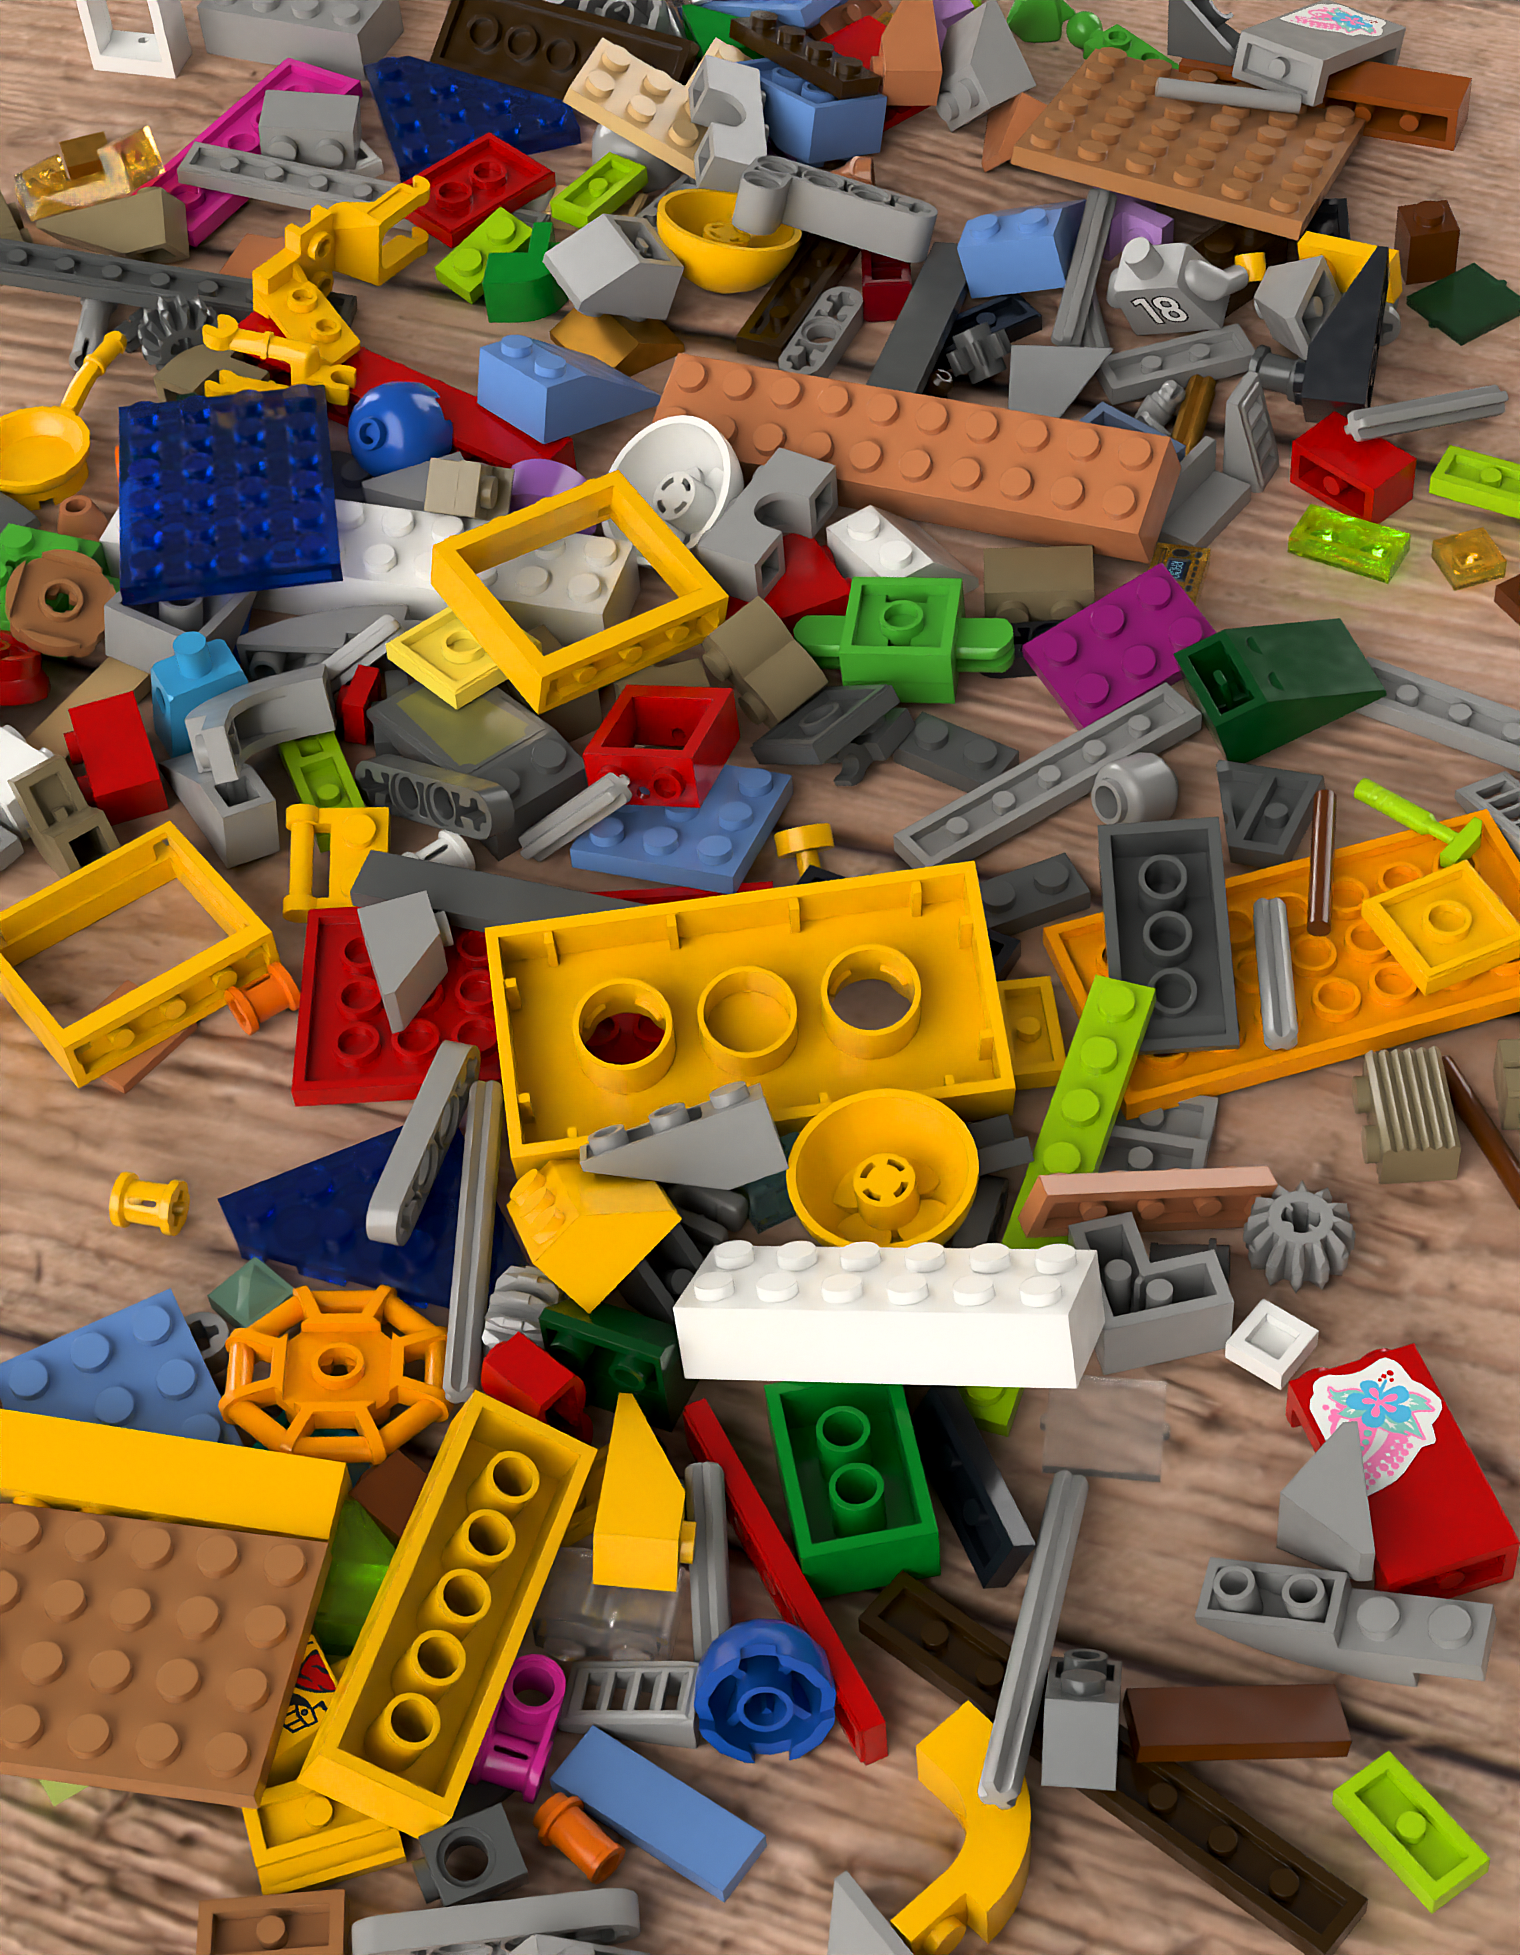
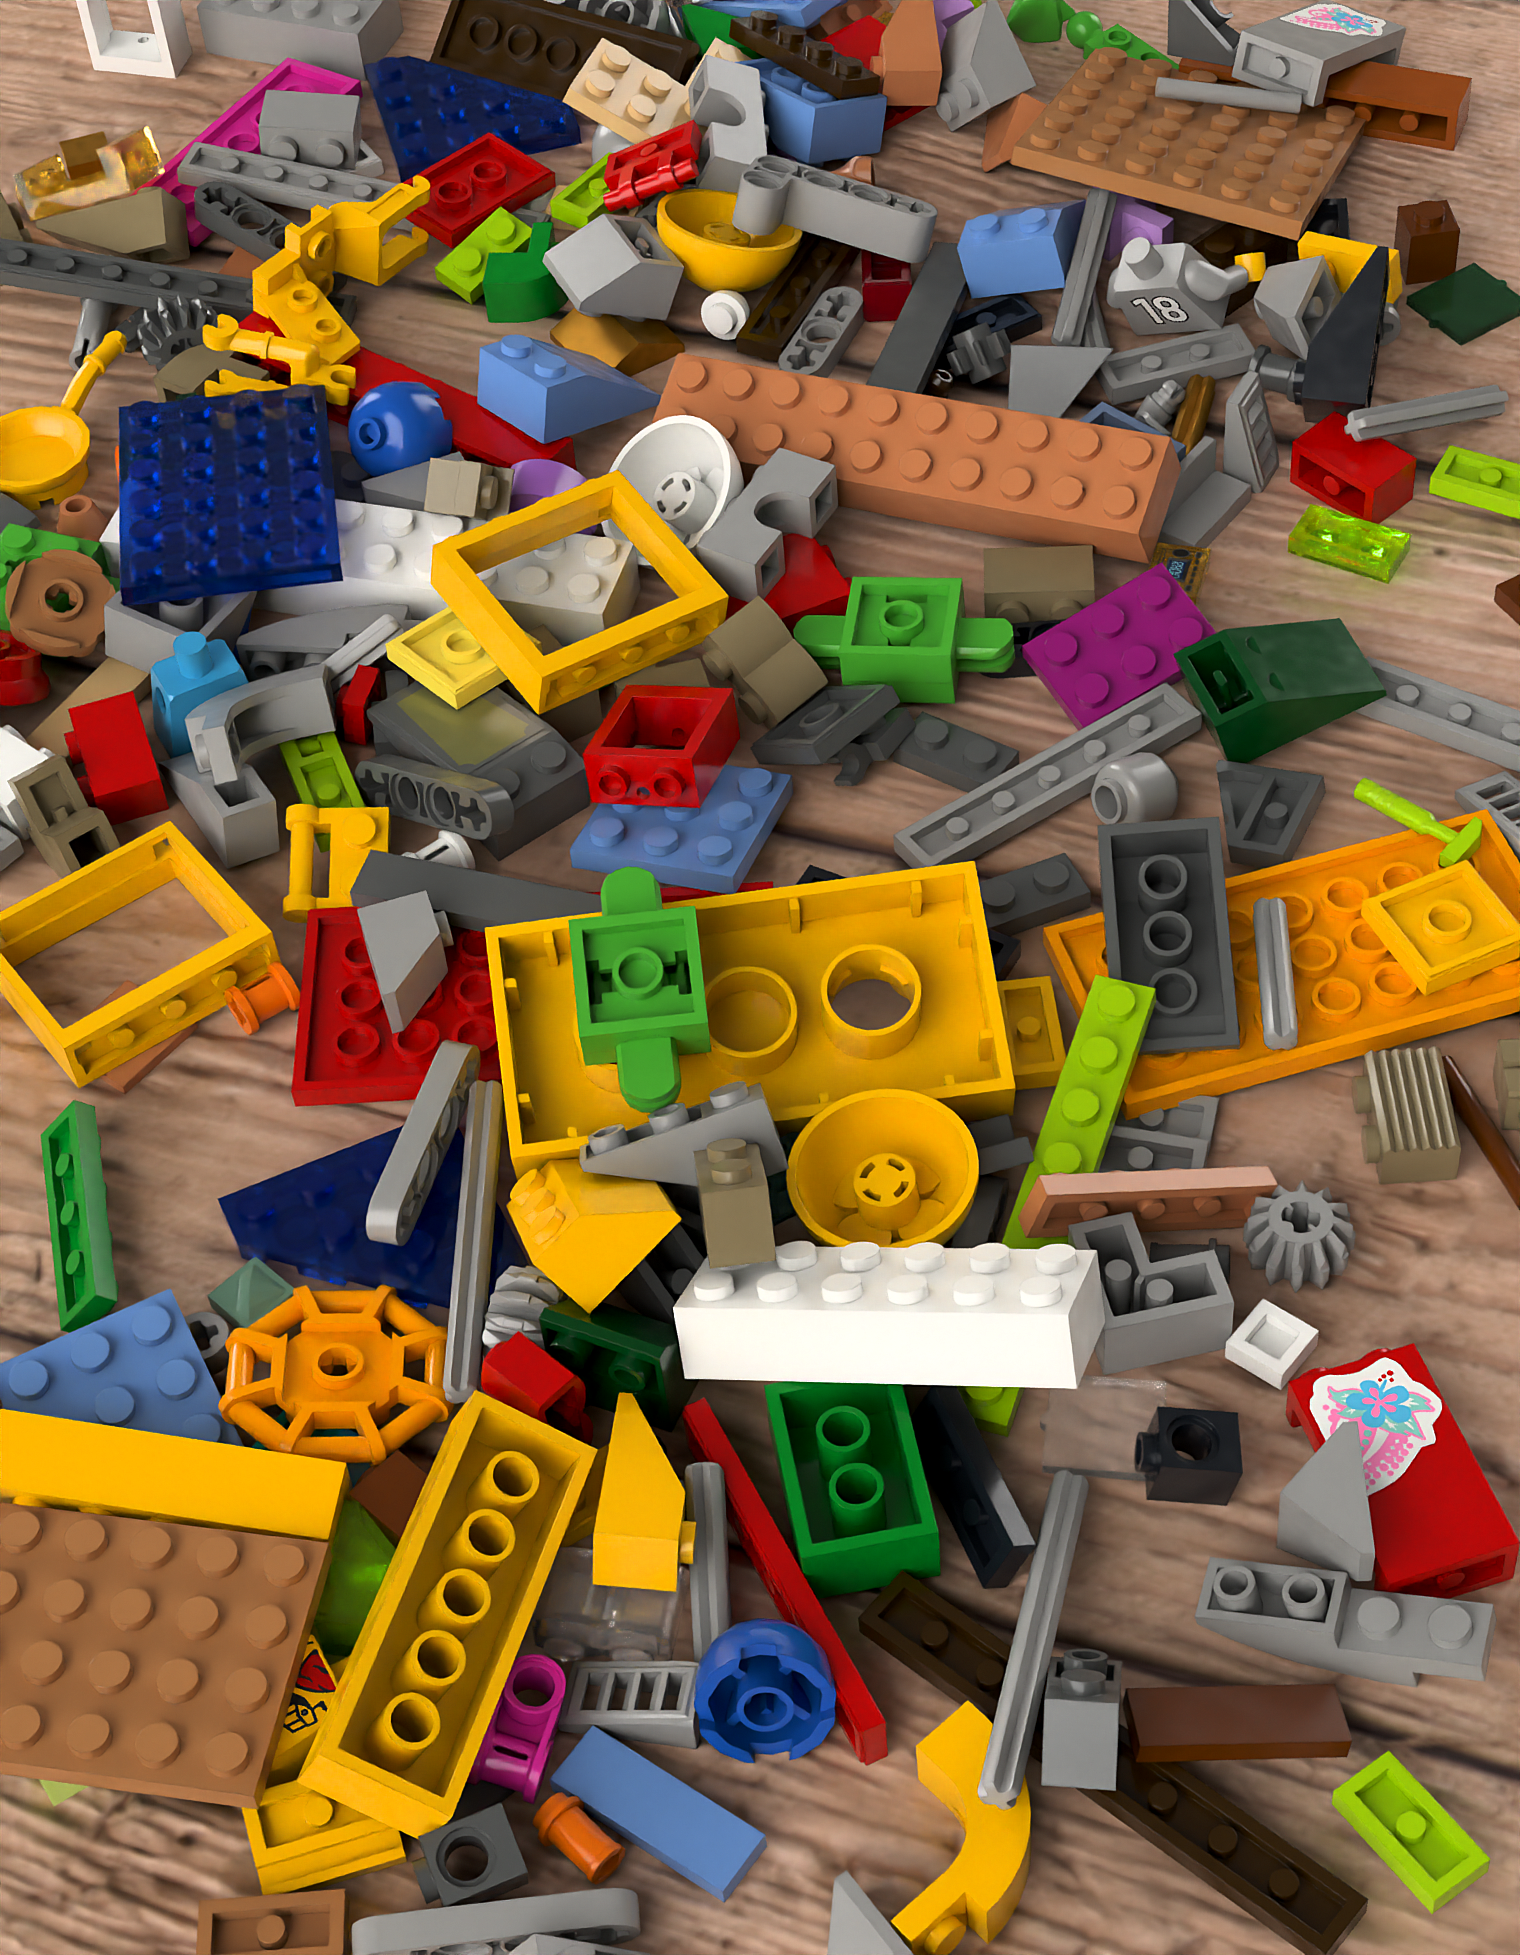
(78, 1217): none -> green plate
(128, 1197): yellow bush -> none
(227, 208): none -> dark grey beam
(575, 816): light grey axle -> none
(639, 988): none -> bright green brick
(652, 167): none -> red plate
(725, 313): none -> white plate
(734, 1203): none -> dark tan brick
(804, 844): yellow tile -> none
(891, 546): white slope -> none
(1208, 1438): none -> black brick
(1322, 863): reddish brown bar -> none
(1468, 558): clear yellow plate -> none

